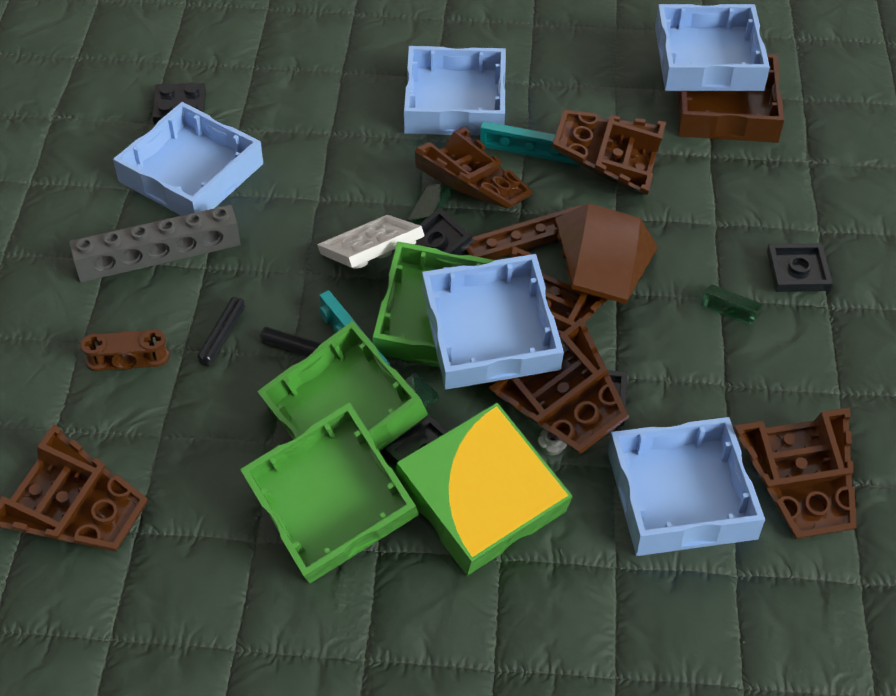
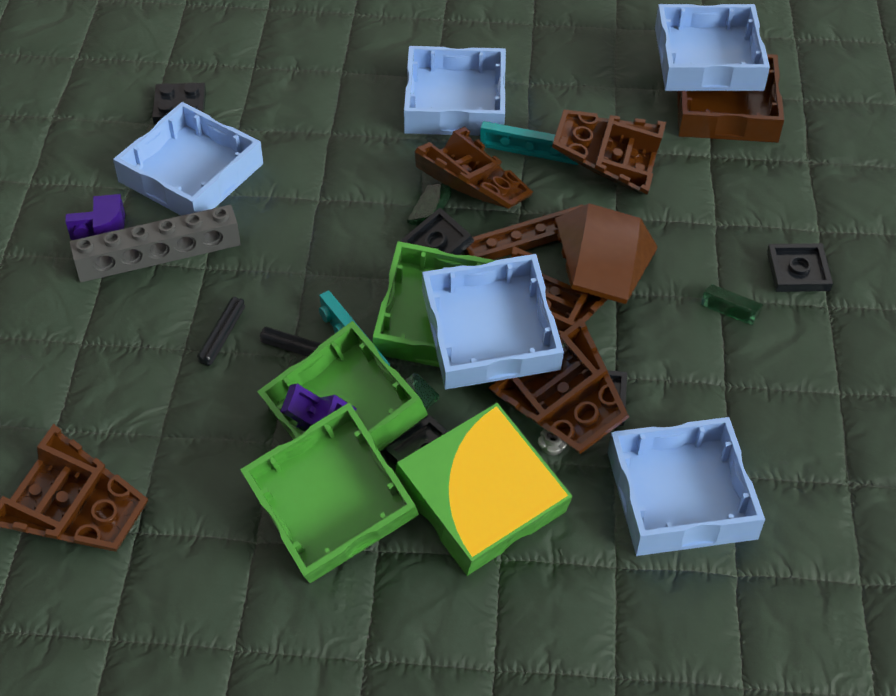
(106, 217): none -> dark purple brick
(125, 350): reddish brown piece -> none
(307, 407): none -> dark purple brick
(370, 241): white plate -> none
(806, 471): reddish brown wedge -> none

